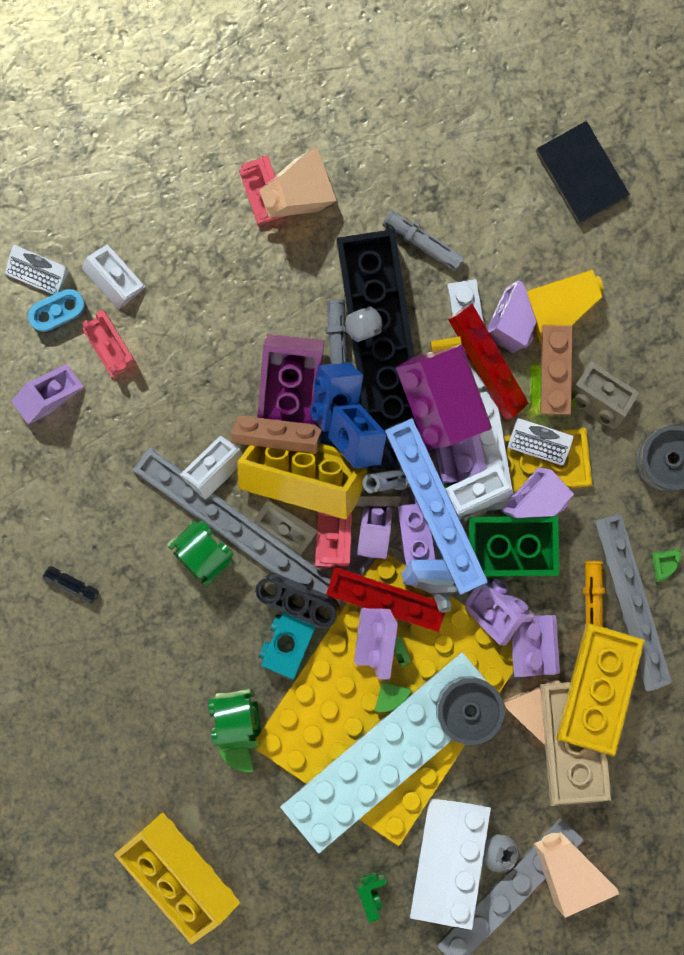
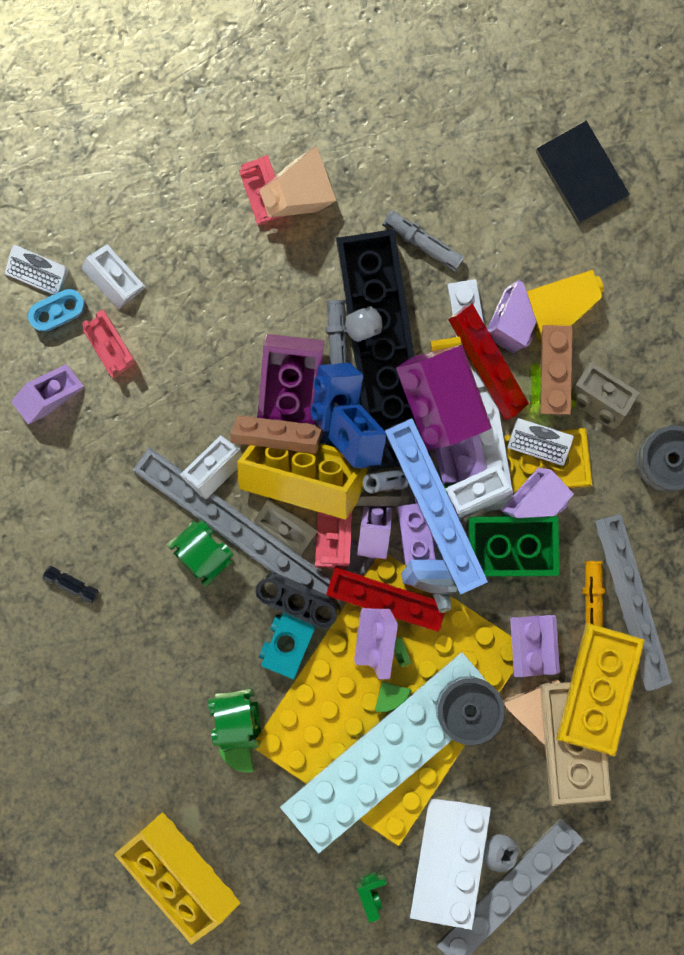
(497, 610): lavender bracket -> none
(571, 876): light nougat slope -> none
(665, 563): bright green tile -> none

